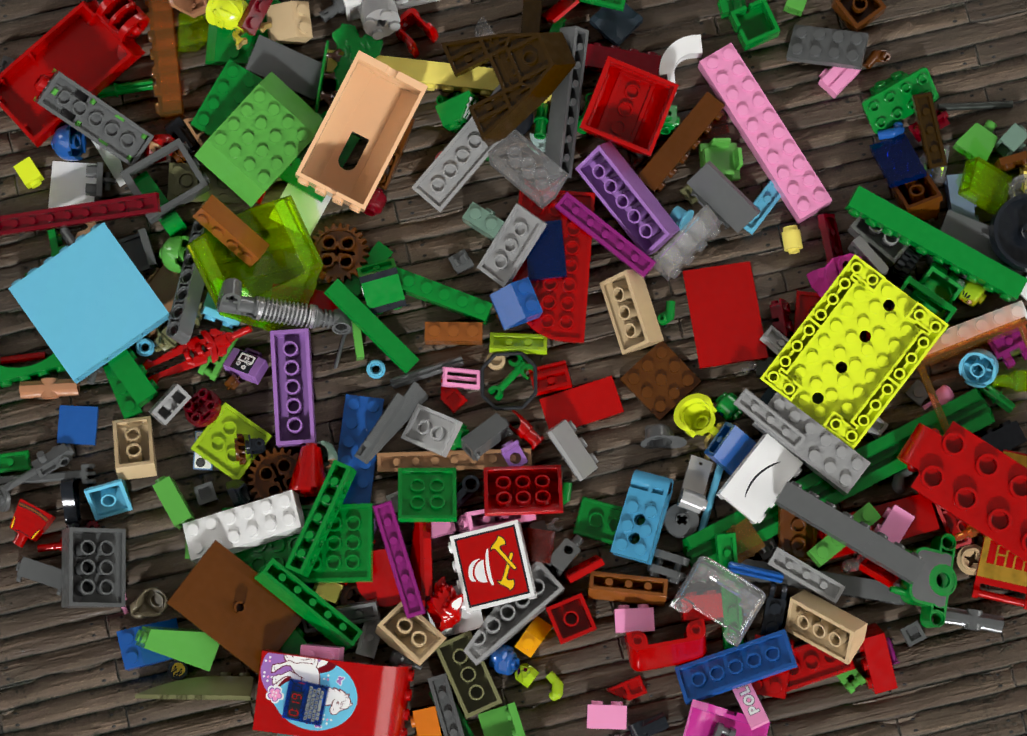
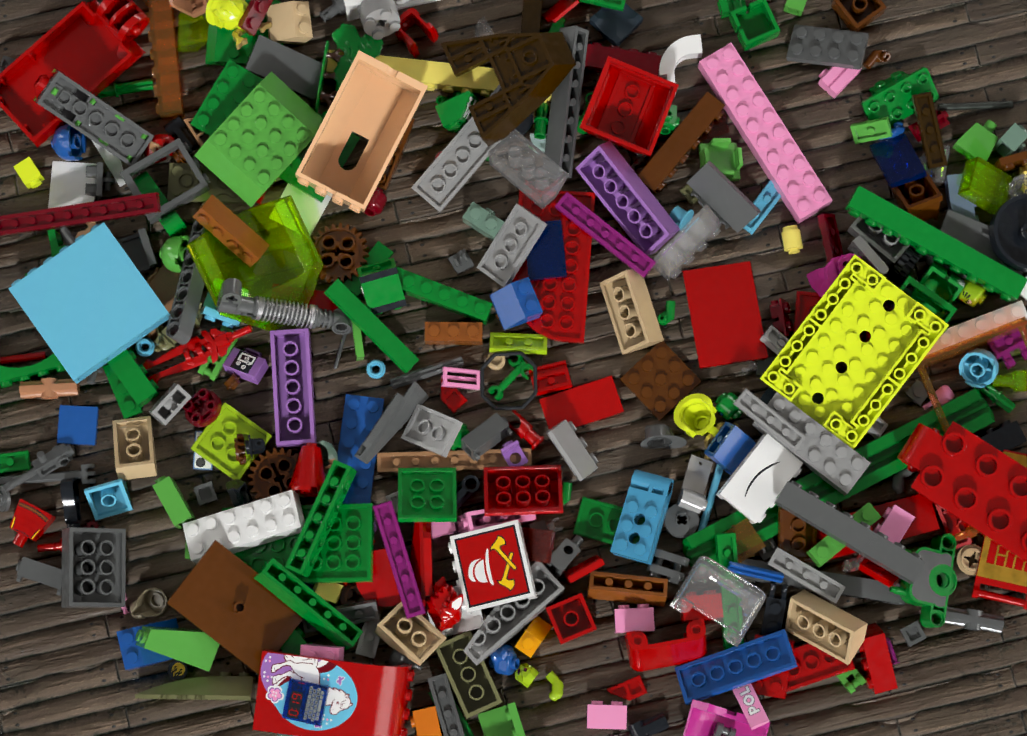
(871, 130): none -> bright green plate

